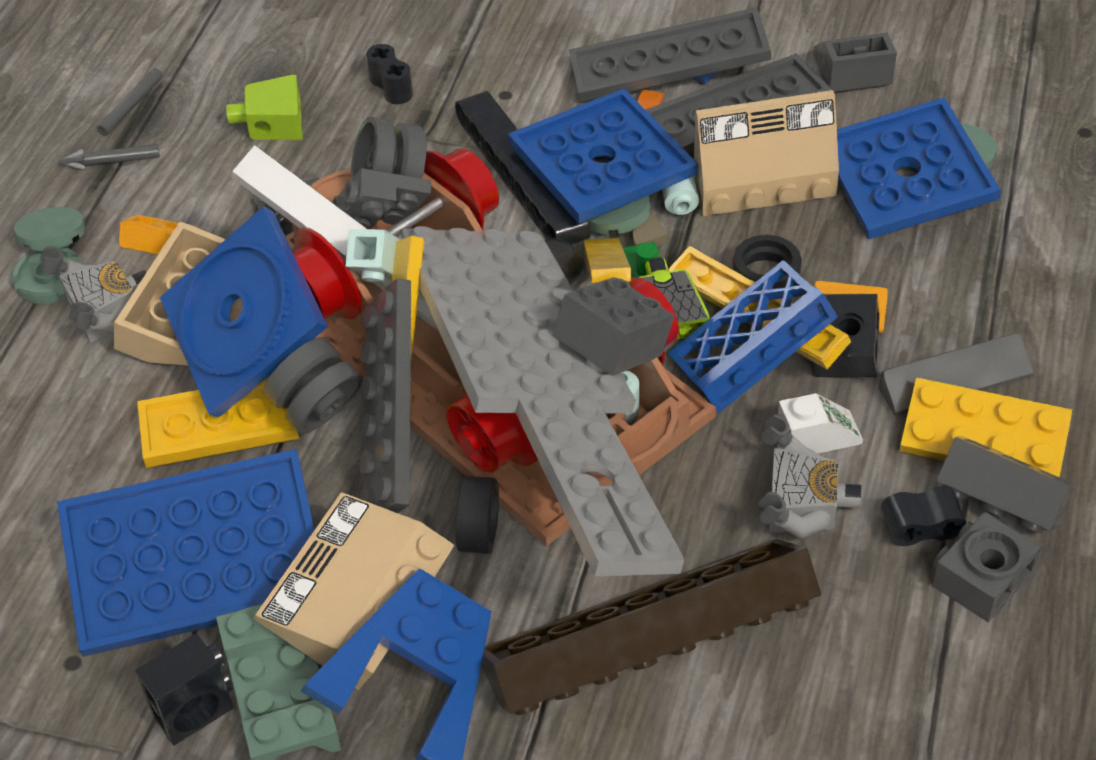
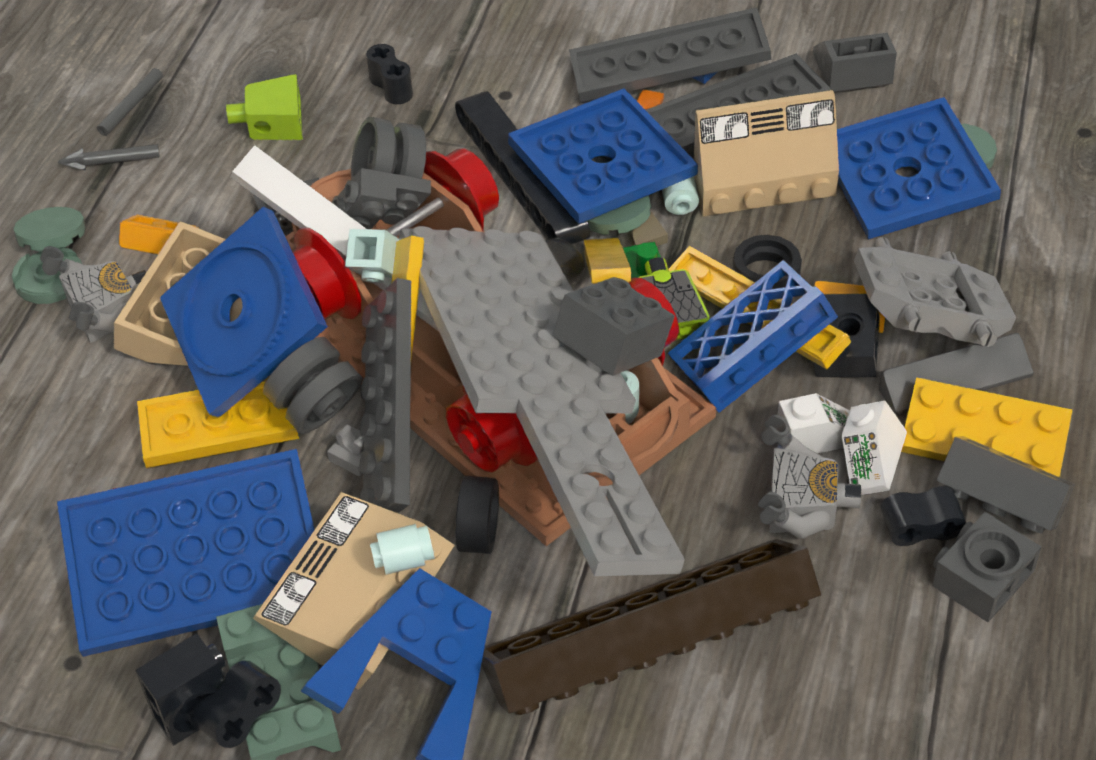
(235, 706): none -> black axle
(347, 449): none -> light grey tile
(402, 548): none -> light aqua brick
(872, 446): none -> white slope
(922, 296): none -> light grey piece

